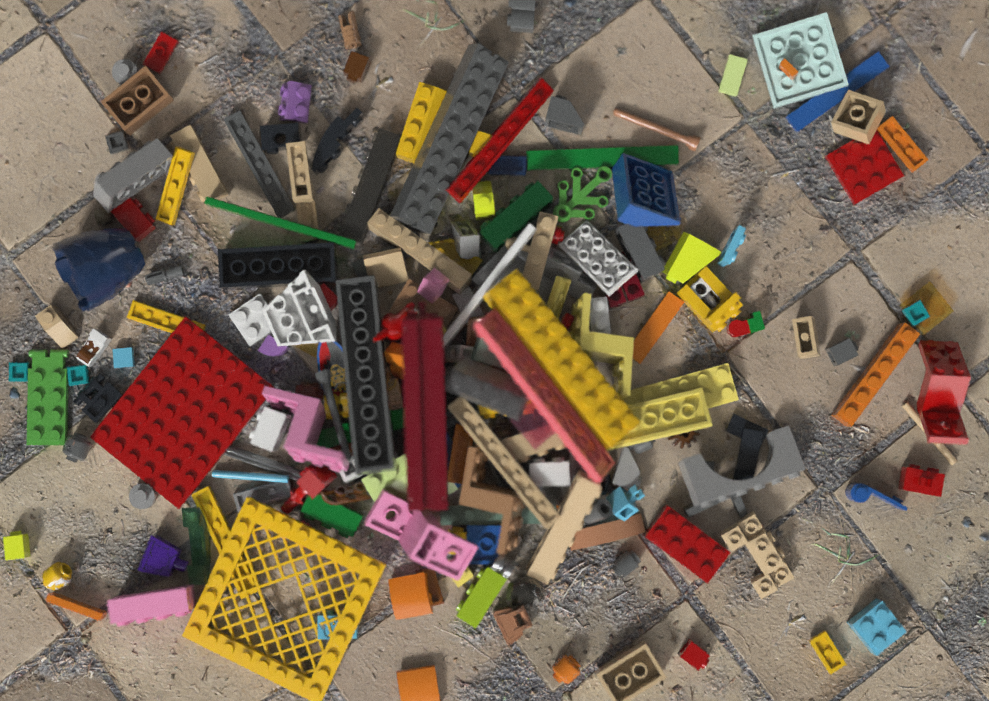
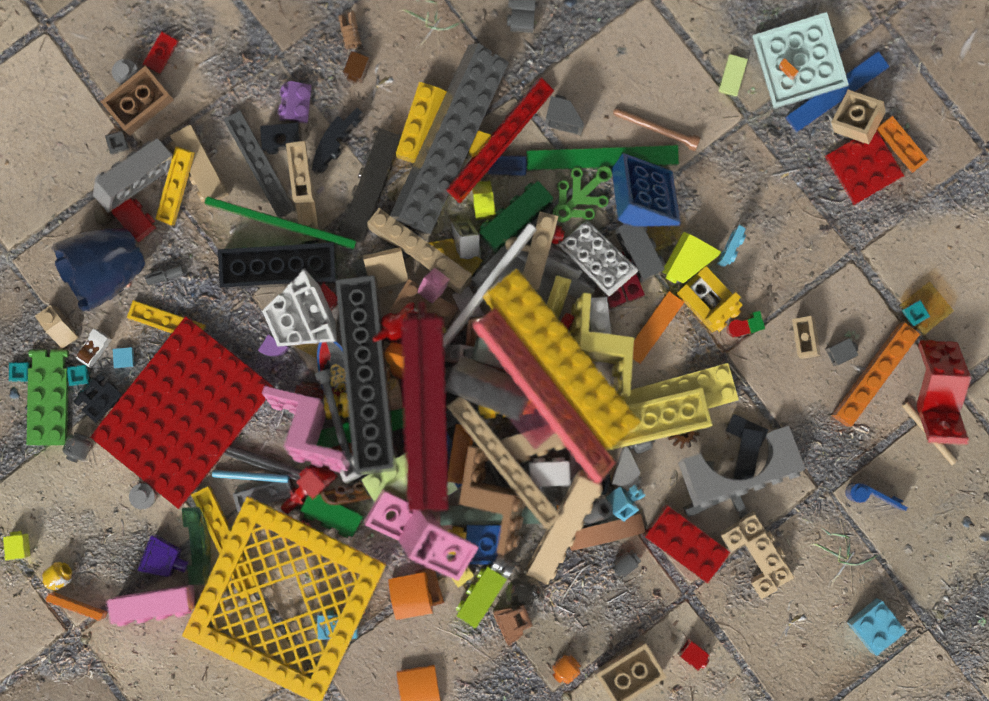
(251, 320): white plate -> none
(269, 429): white brick -> none
(827, 652): yellow plate -> none
(921, 481): red brick -> none

